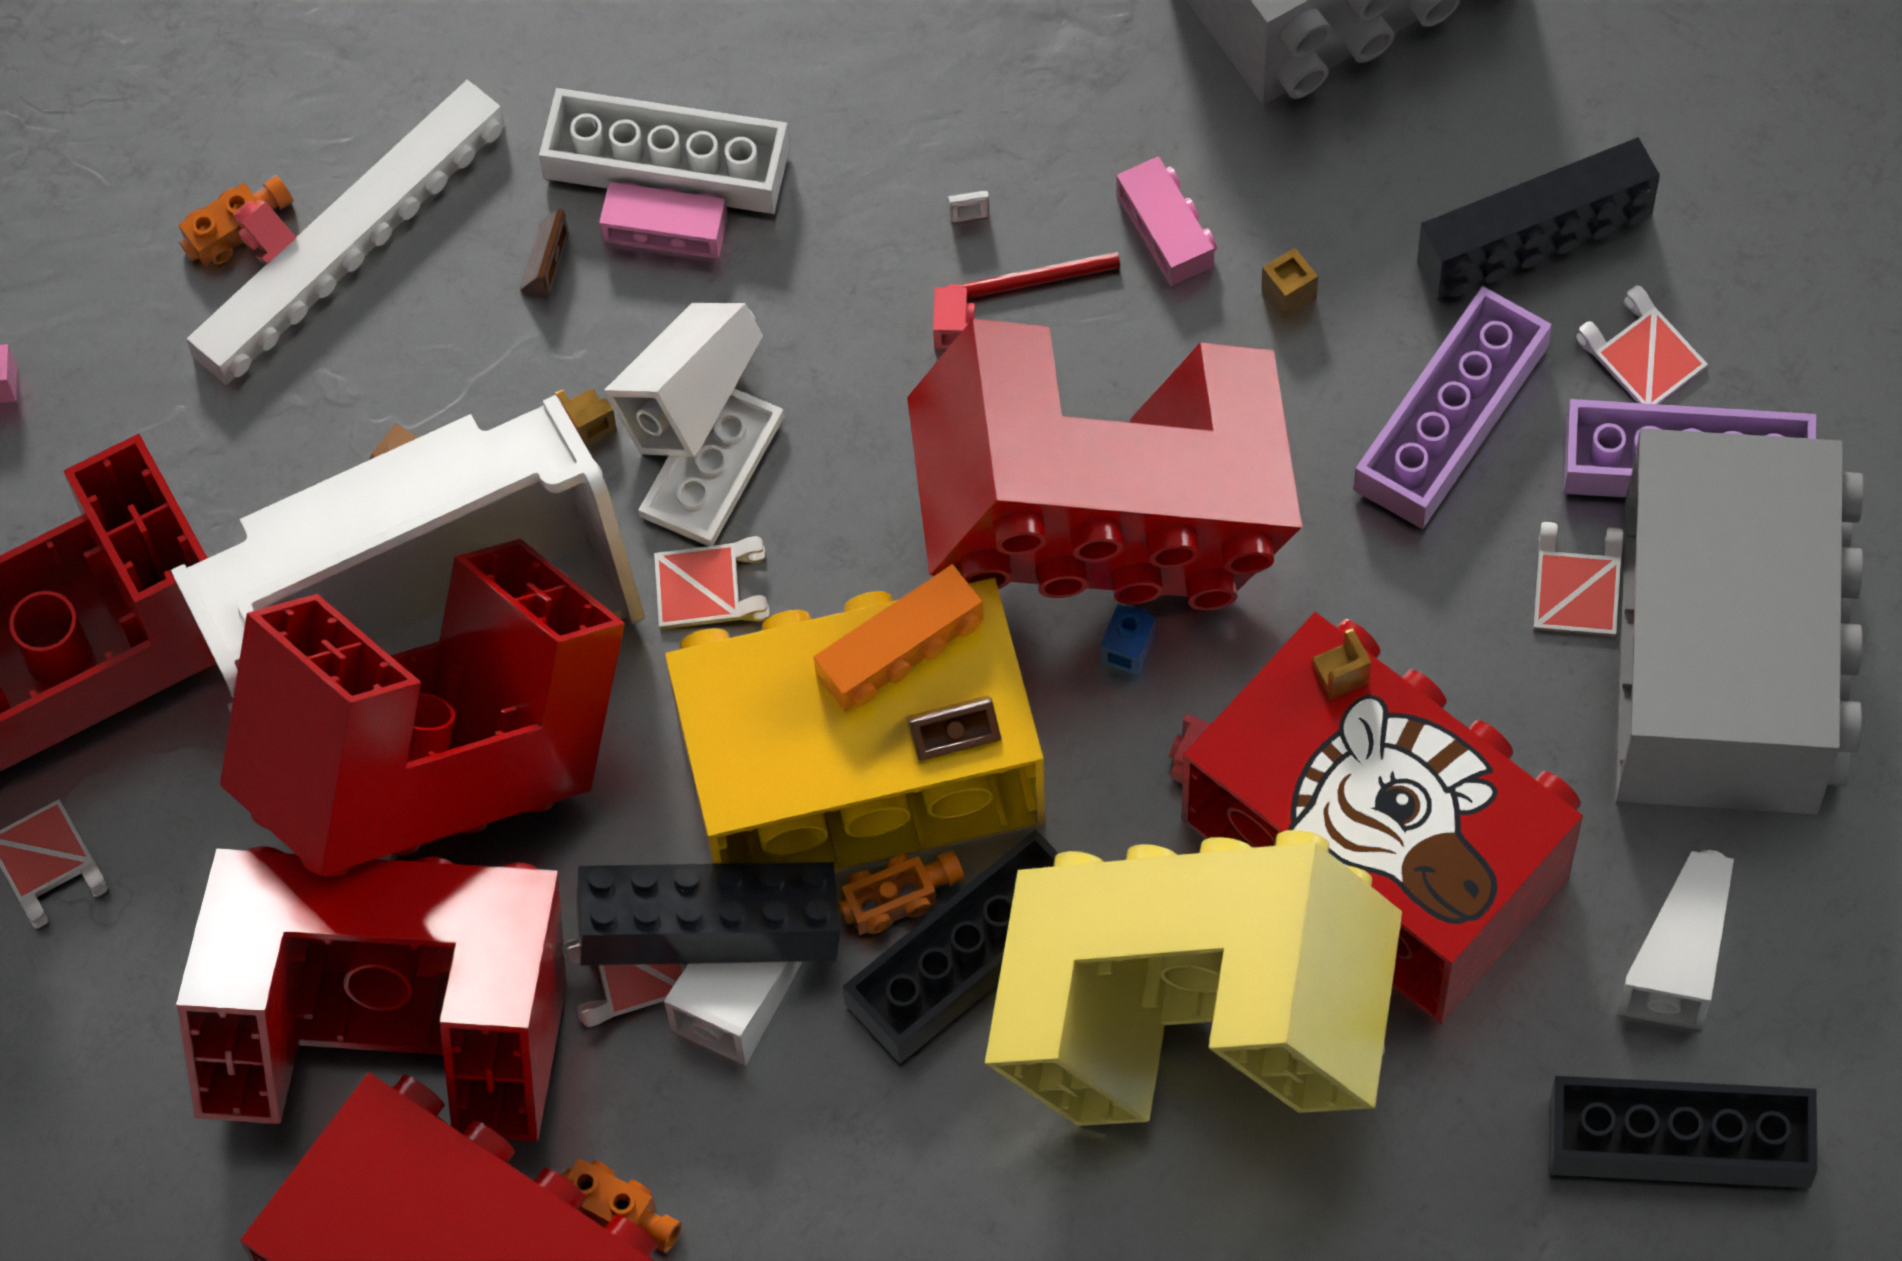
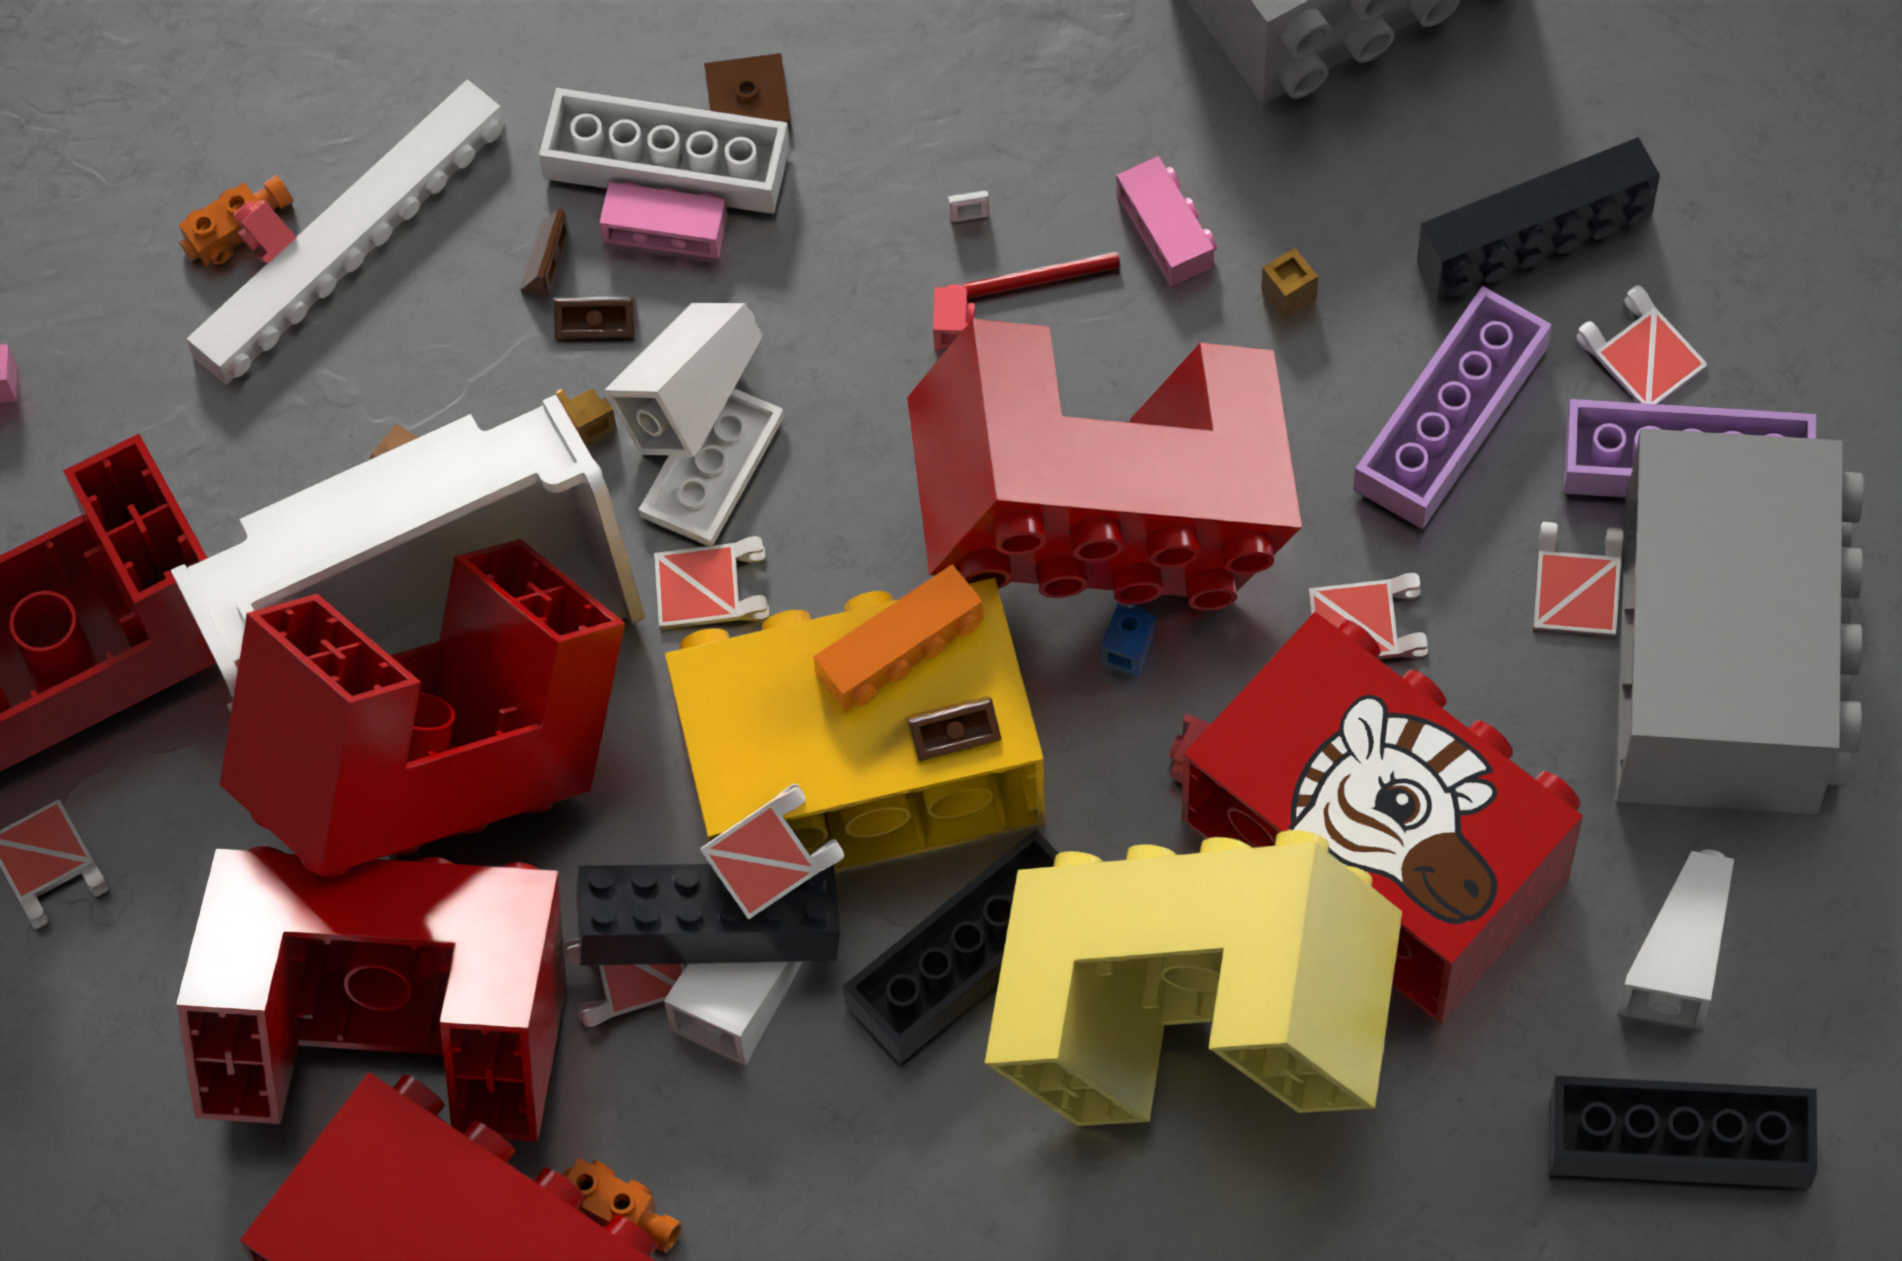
(594, 317): none -> reddish brown slope
(749, 87): none -> reddish brown plate
(763, 856): none -> coral flag
(886, 887): orange brick -> none
(1343, 667): pearl gold panel -> none
(1373, 609): none -> flag

